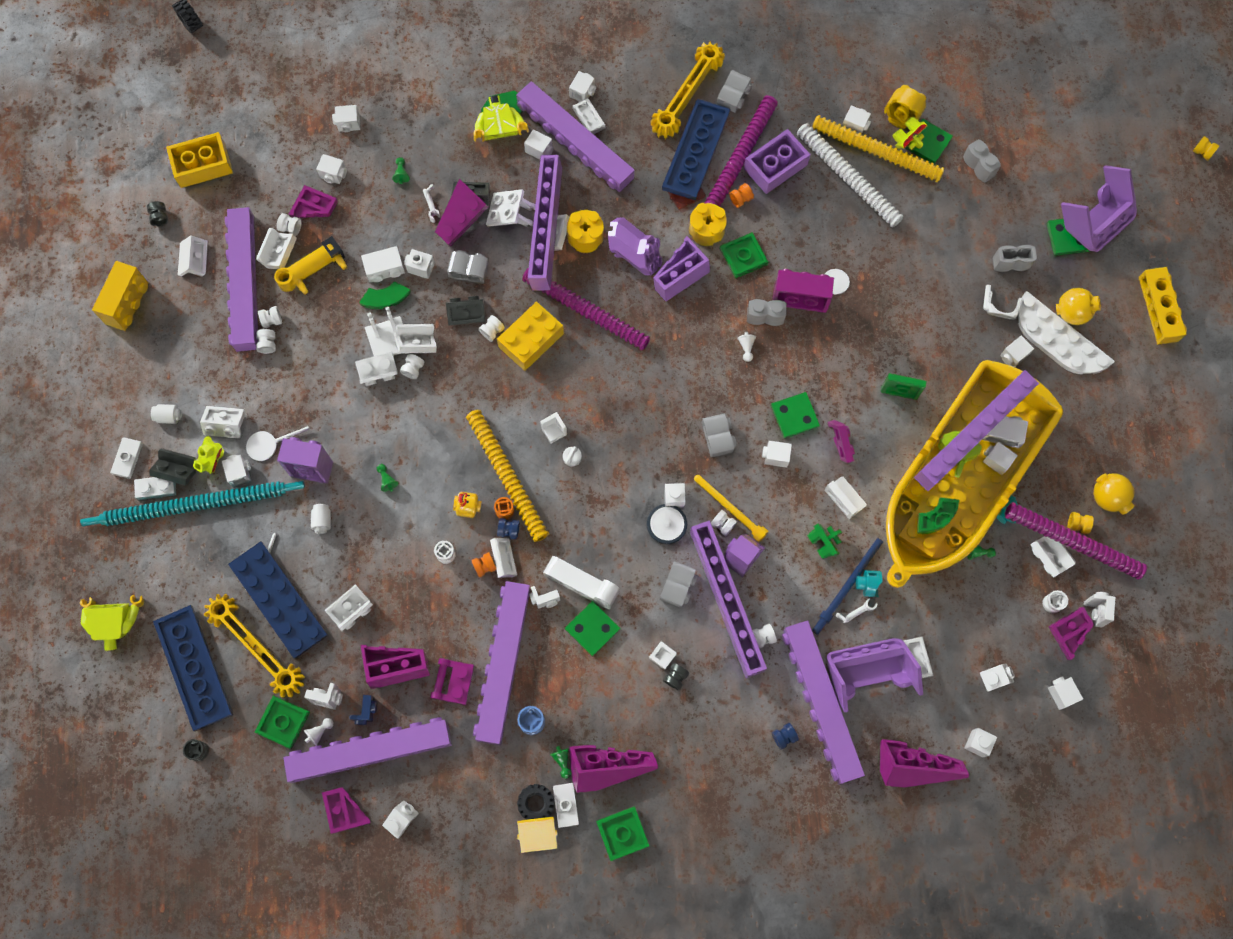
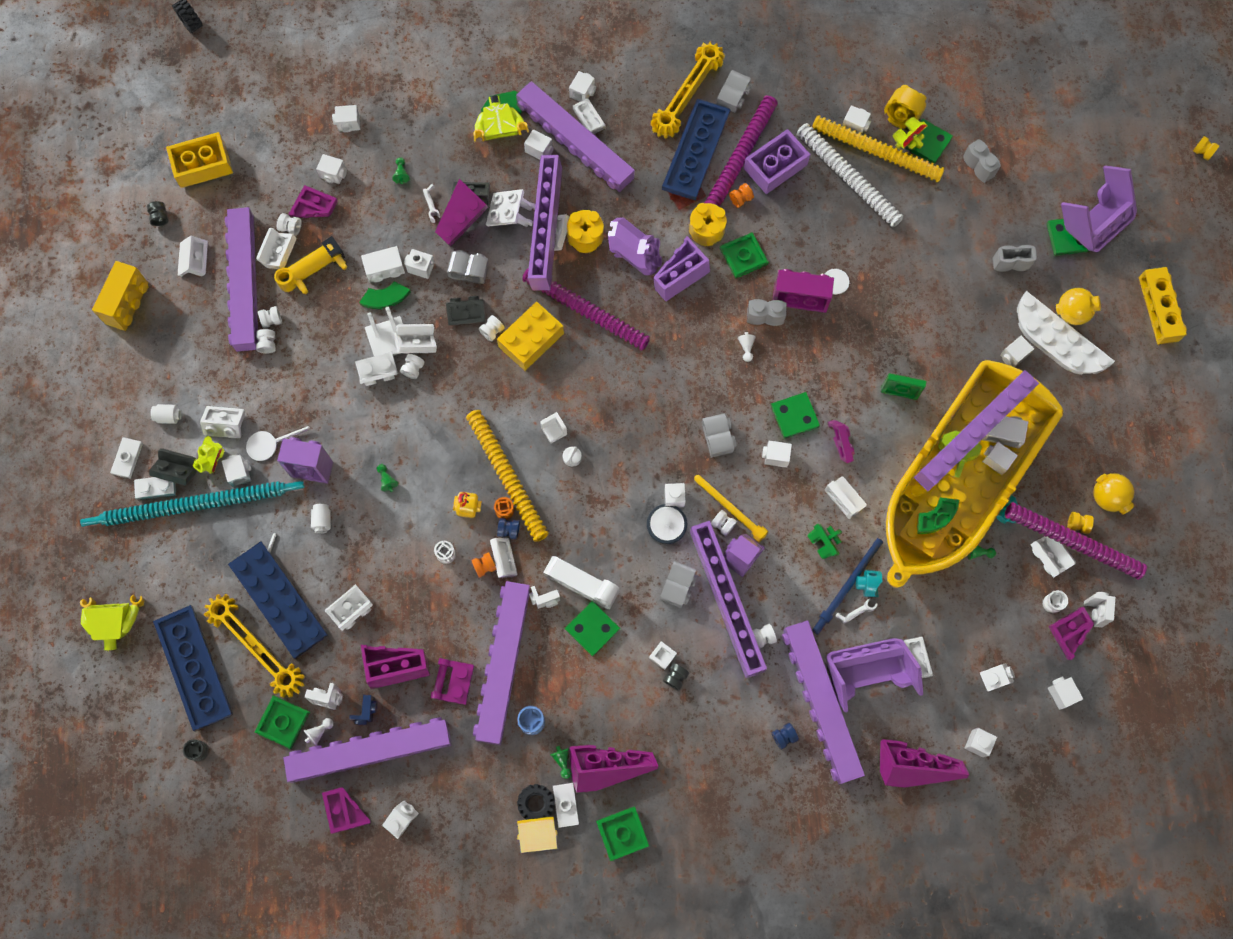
(991, 310): white helmet -> none

